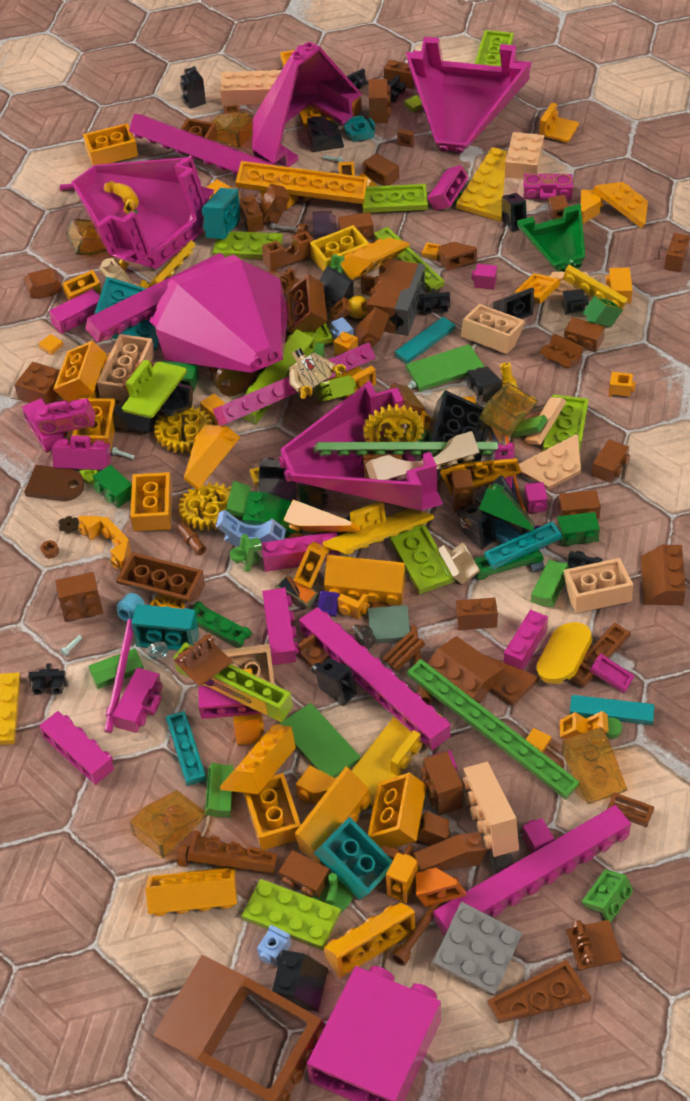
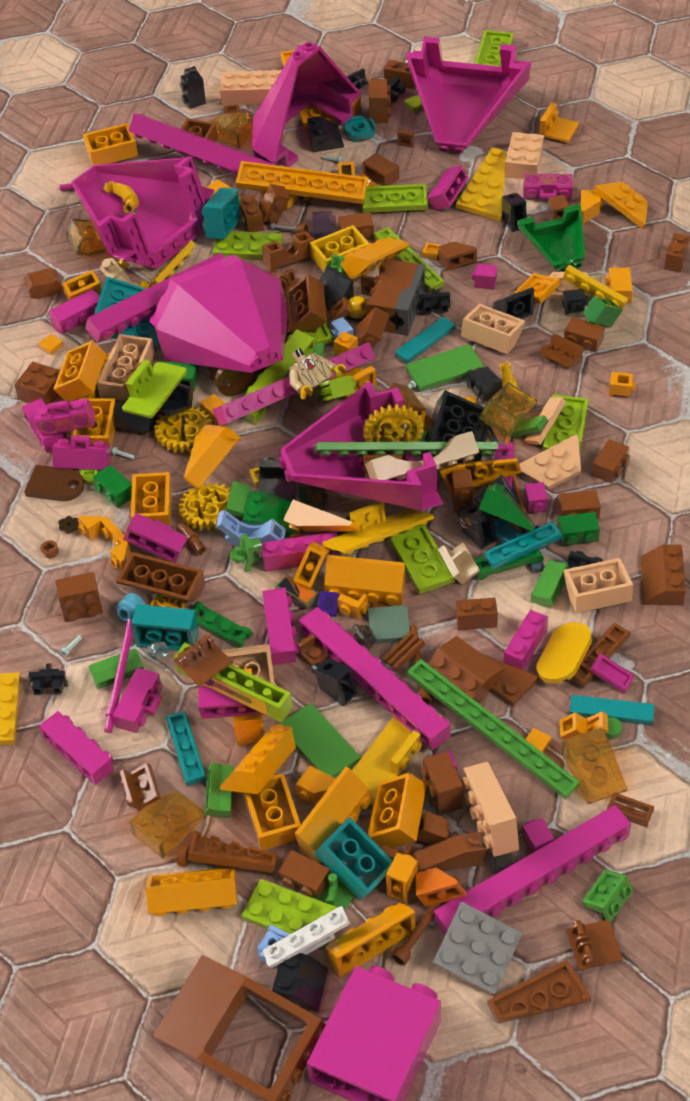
(140, 786): none -> dark orange bracket
(155, 537): none -> dark pink piece
(307, 938): none -> white bracket

